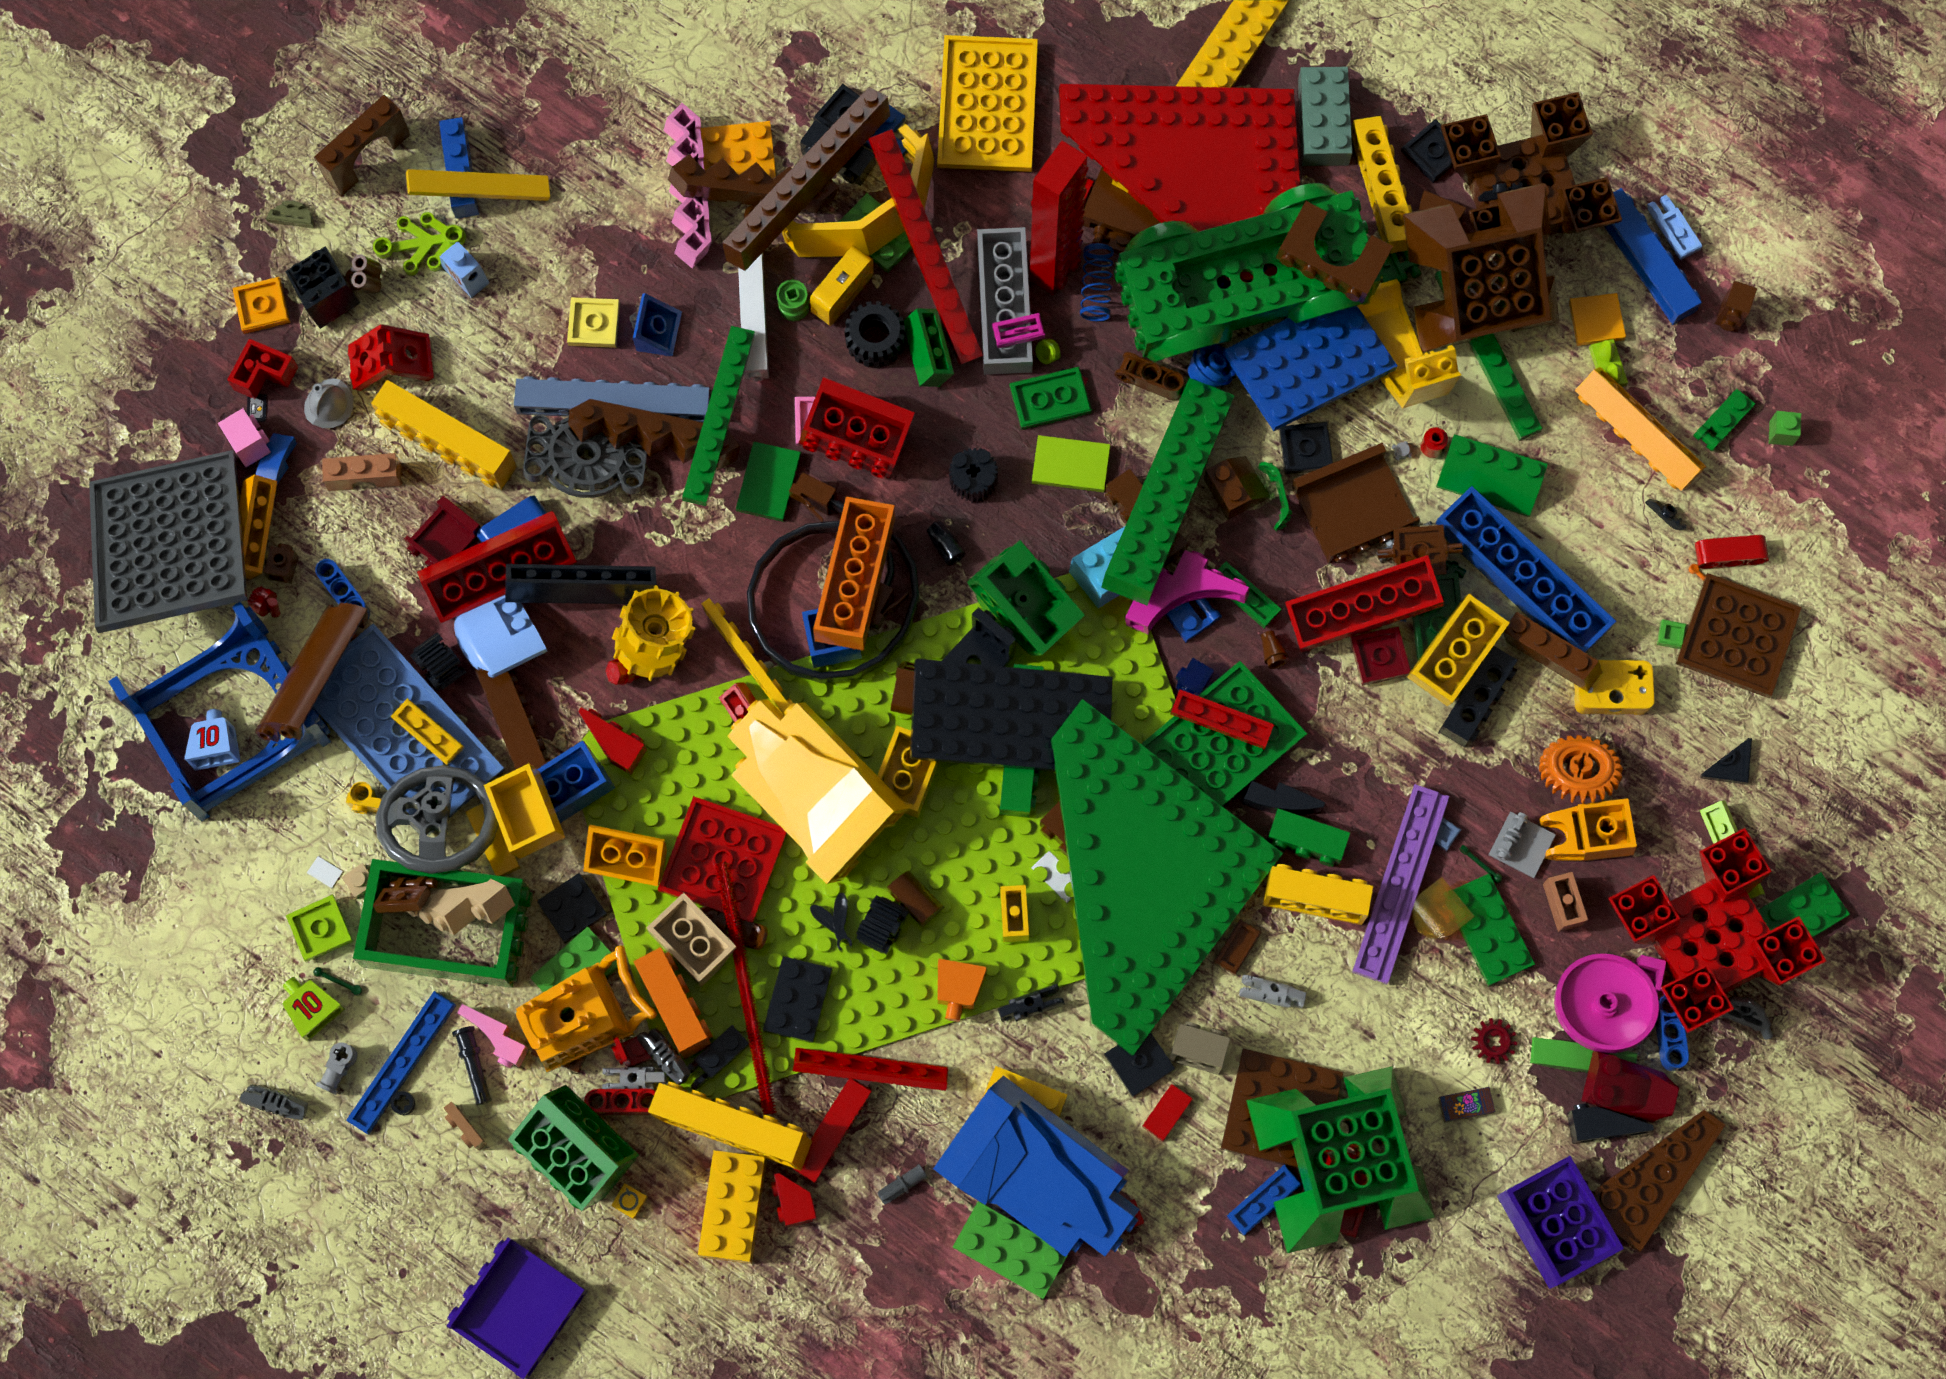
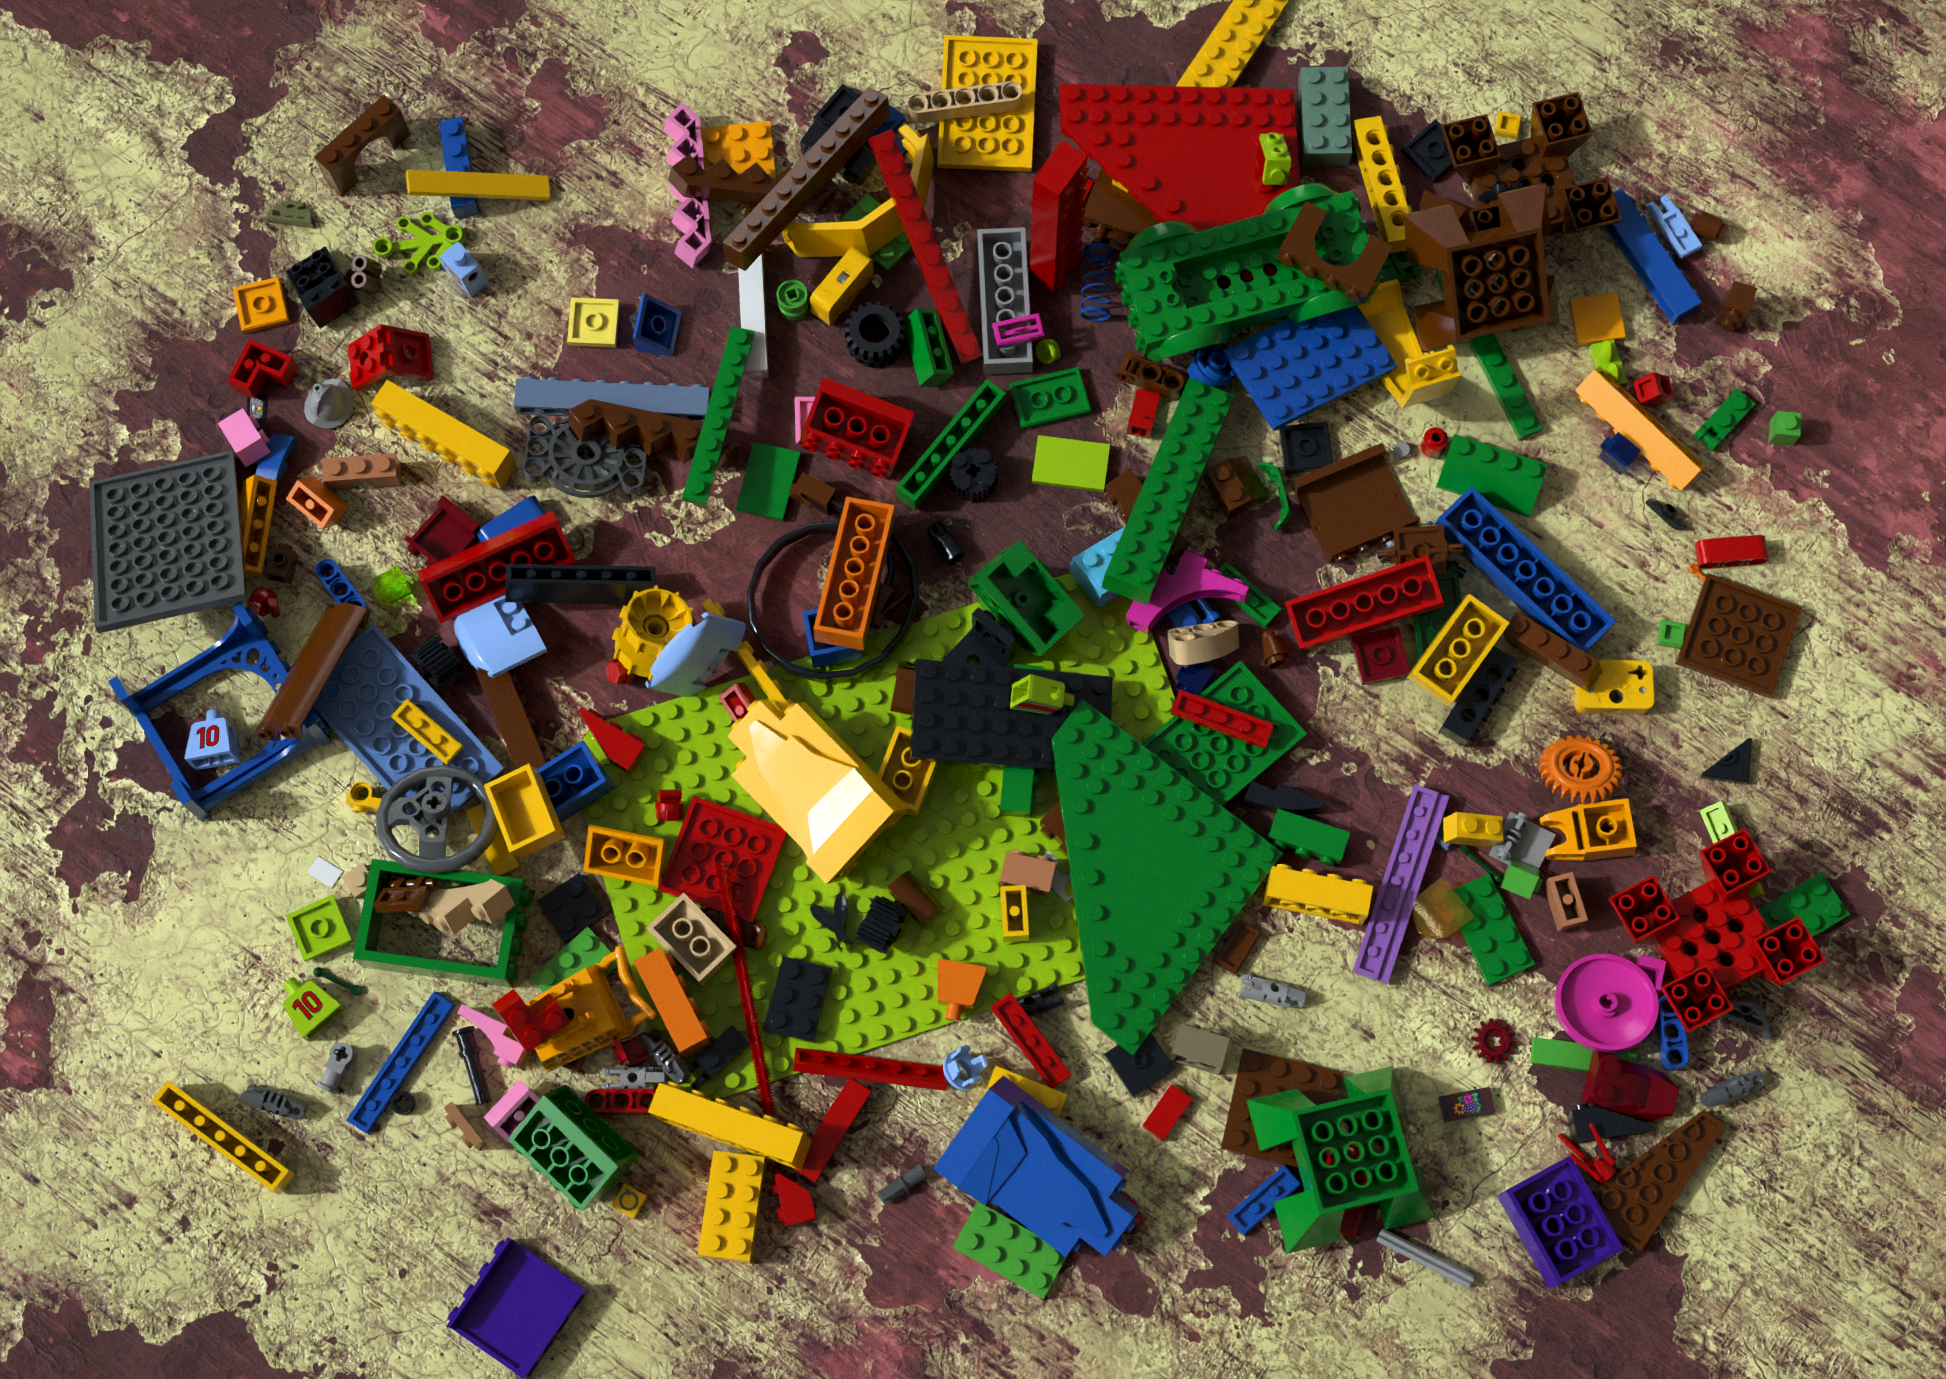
(223, 1137): none -> yellow brick
(317, 502): none -> orange brick
(391, 586): none -> clear neon green brick
(512, 1109): none -> bright pink brick
(532, 1024): none -> red brick
(669, 805): none -> red piece
(695, 655): none -> slope
(954, 439): none -> green brick
(972, 1066): none -> light blue piece
(973, 94): none -> tan beam
(1028, 871): none -> nougat brick
(1030, 1040): none -> red plate
(1040, 695): none -> lime torso
(1143, 413): none -> red bracket
(1203, 642): none -> tan beam
(1276, 159): none -> lime bracket
(1425, 1258): none -> light grey axle
(1473, 829): none -> yellow brick
(1507, 125): none -> yellow tile
(1521, 879): none -> bright green brick
(1598, 1167): none -> red plant
(1618, 452): none -> clear blue brick
(1654, 390): none -> red brick
(1708, 225): none -> reddish brown brick
(1732, 1089): none -> dark grey hinge

